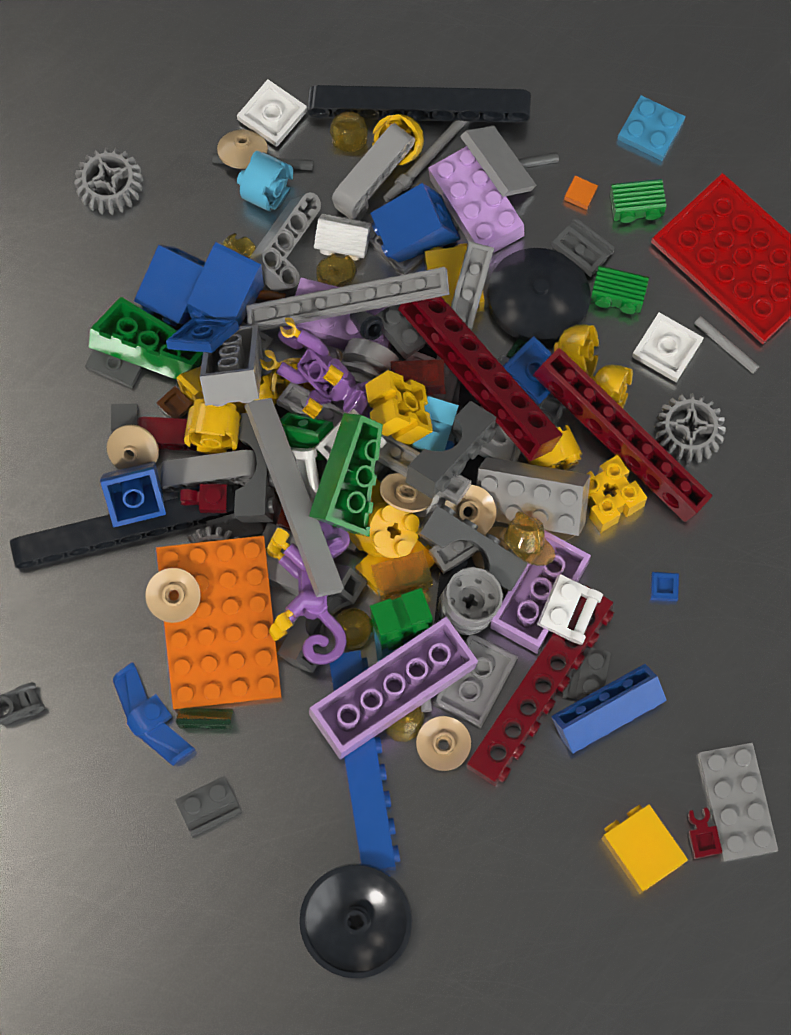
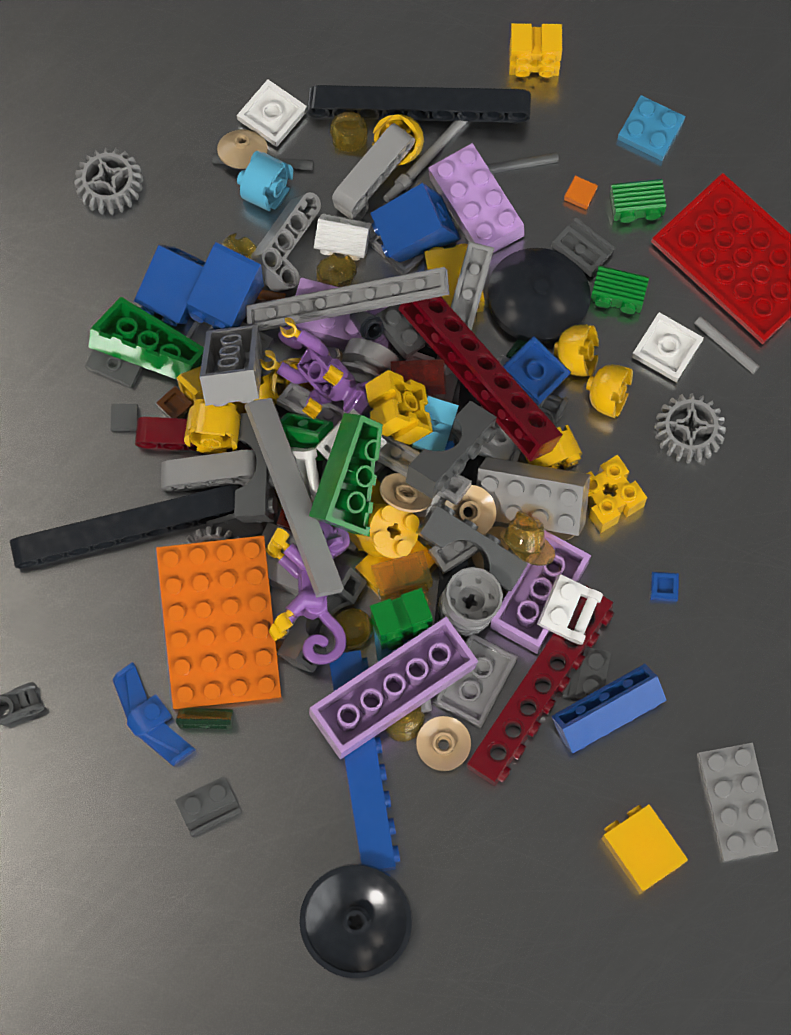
(132, 438): tan dish -> none
(133, 494): blue slope -> none
(158, 595): tan dish -> none
(202, 334): blue tile -> none
(210, 499): dark red plate -> none
(498, 161): light grey tile -> none
(535, 49): none -> yellow brick
(622, 435): dark red brick -> none
(703, 839): dark red plate -> none

